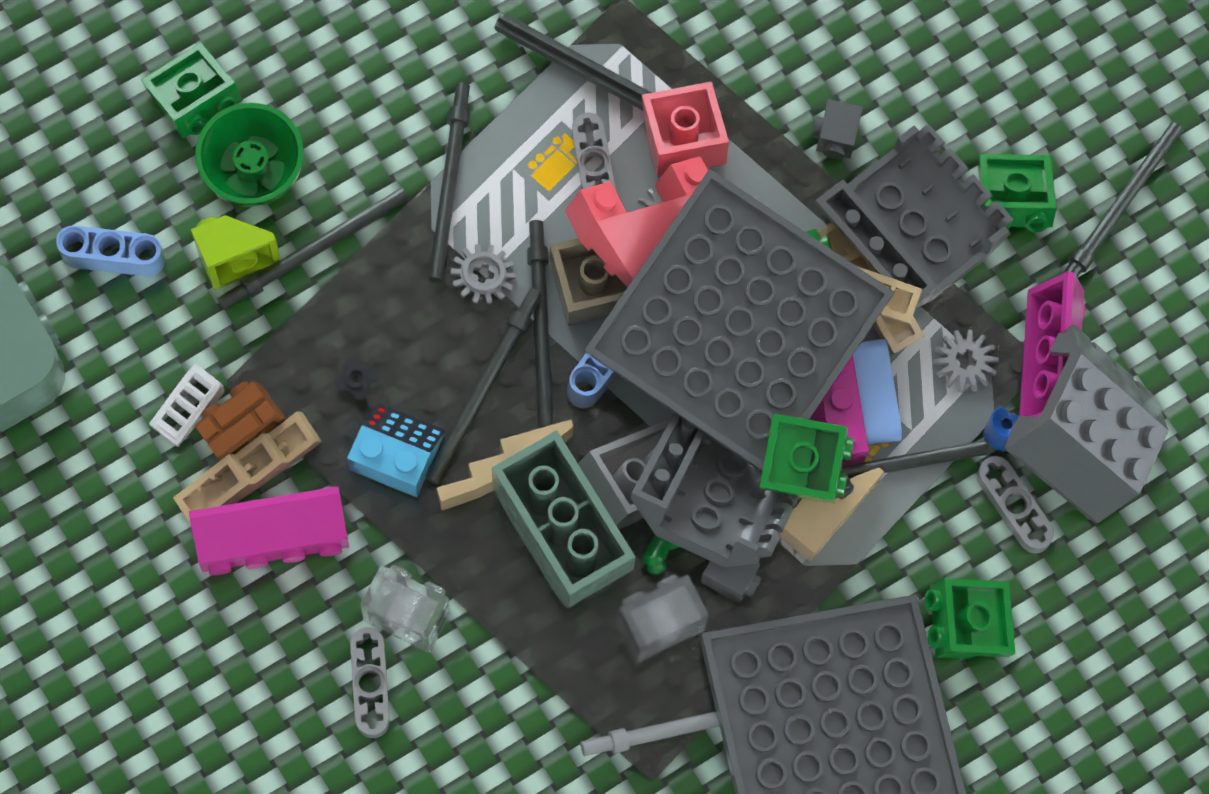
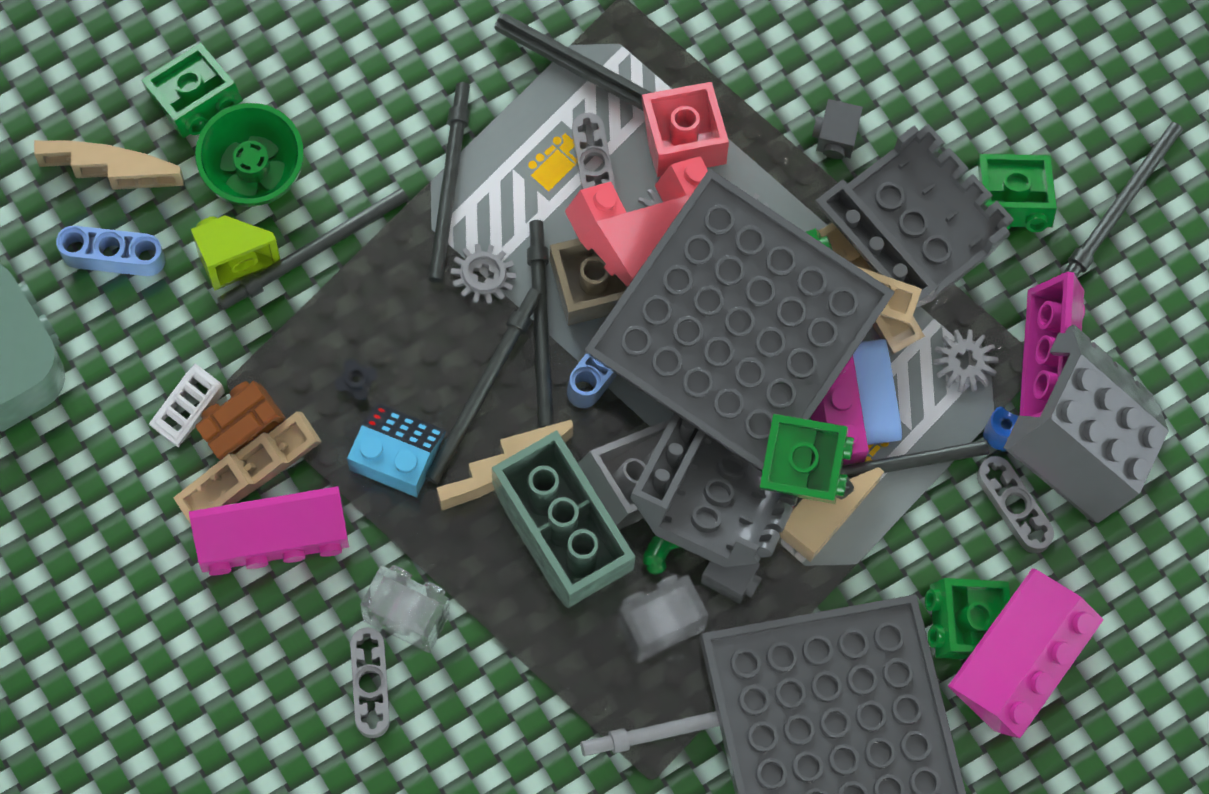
(122, 166): none -> tan slope
(1025, 654): none -> dark pink slope

